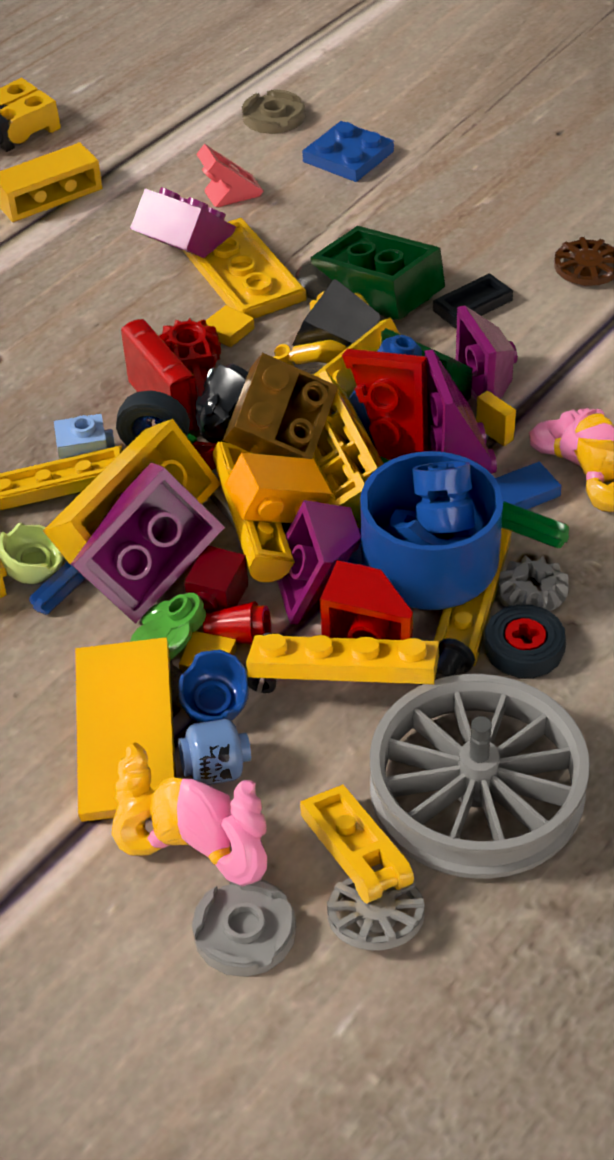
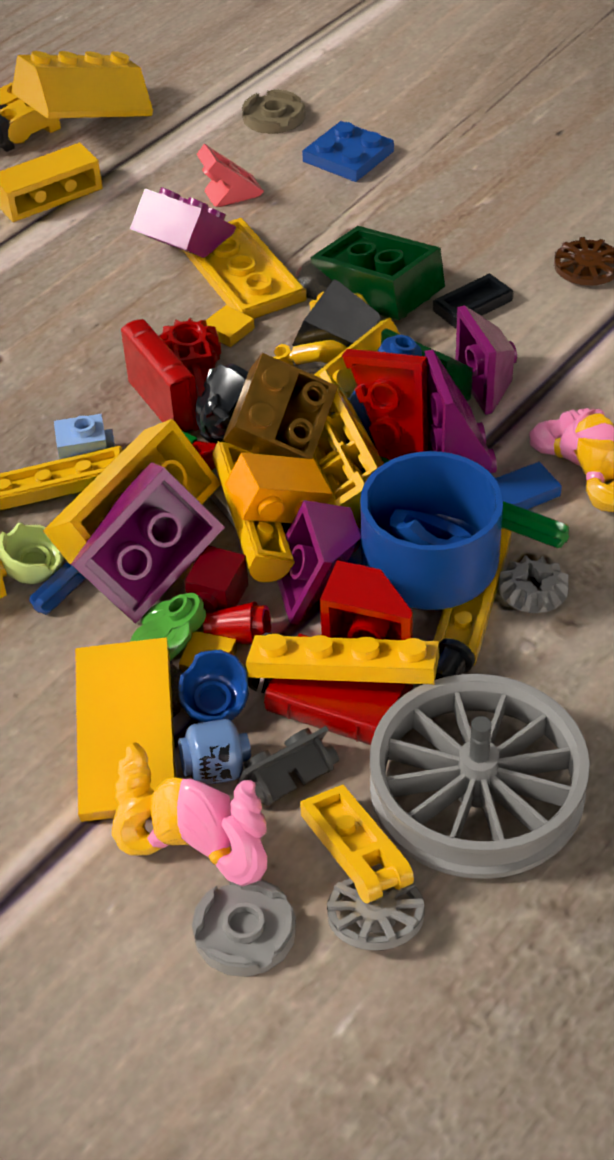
(81, 85): none -> yellow slope
(151, 405): black bush -> none
(302, 754): none -> dark grey hinge
(342, 706): none -> red piece
(446, 512): blue wheel -> none
(496, 417): yellow tile -> none
(509, 651): black bush -> none

